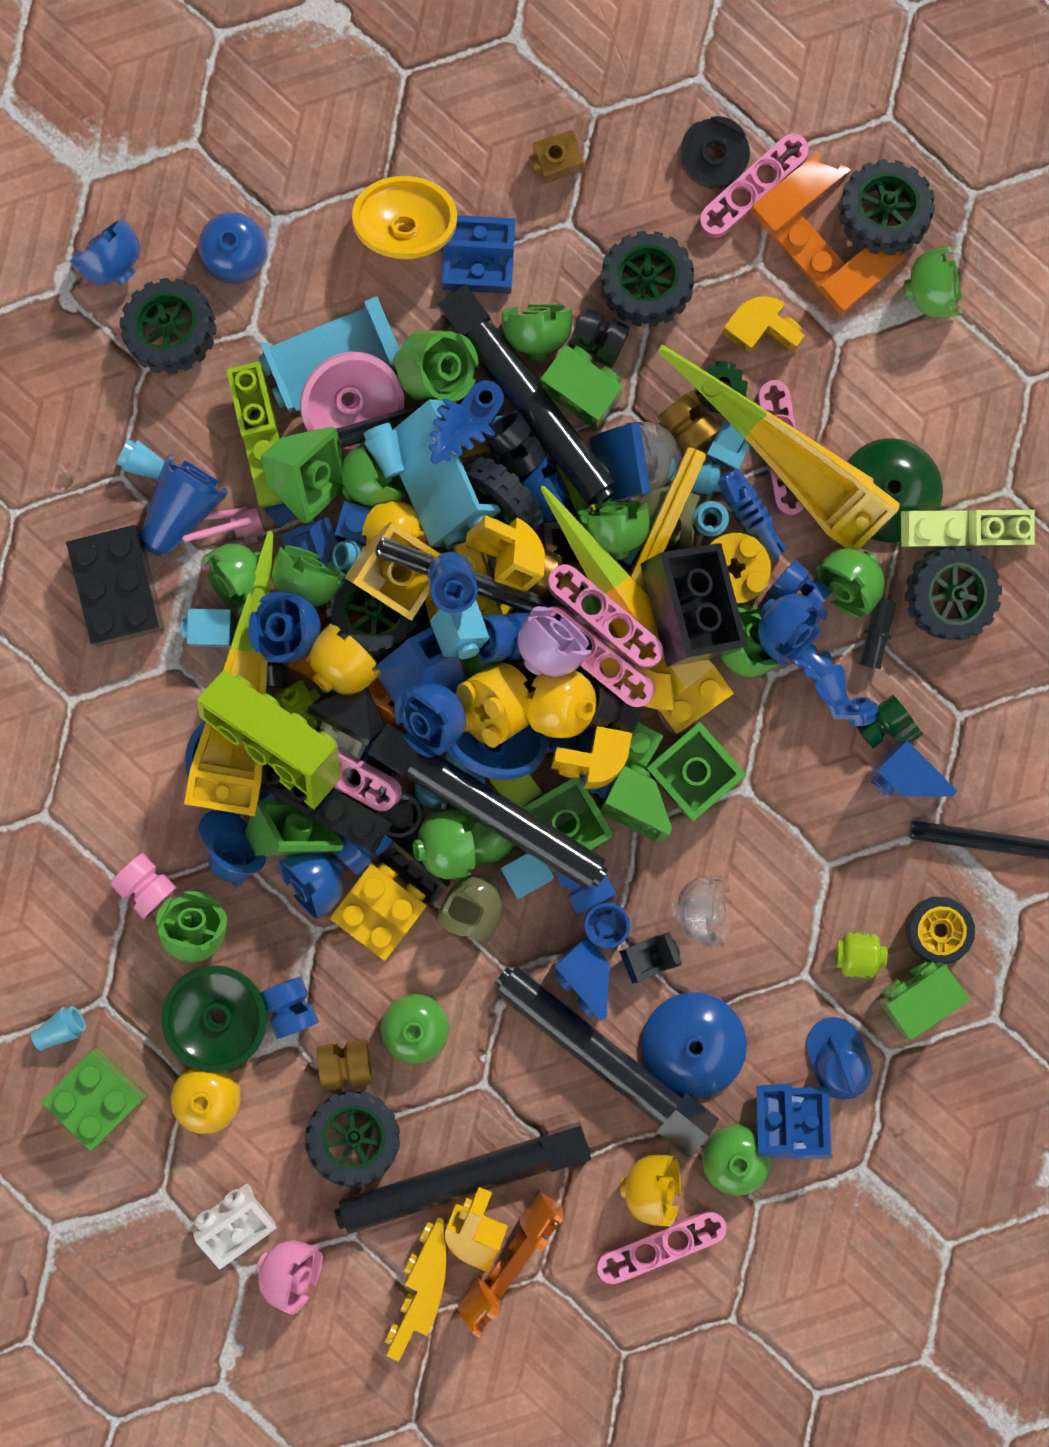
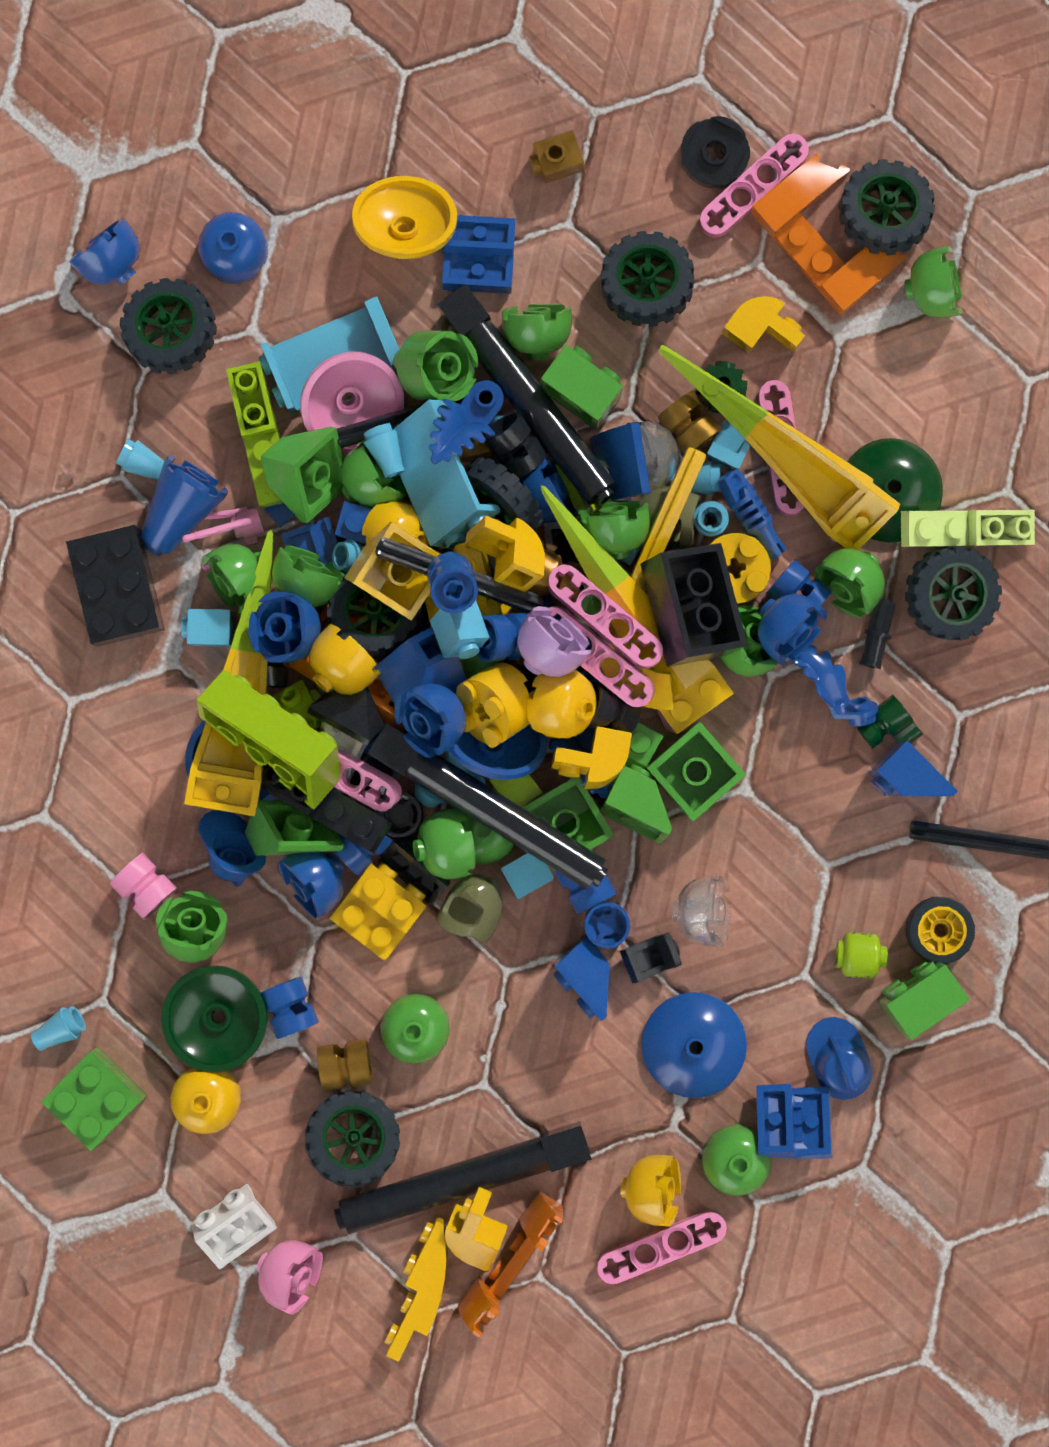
(588, 331): black wheel -> none
(680, 1119): black brick -> none

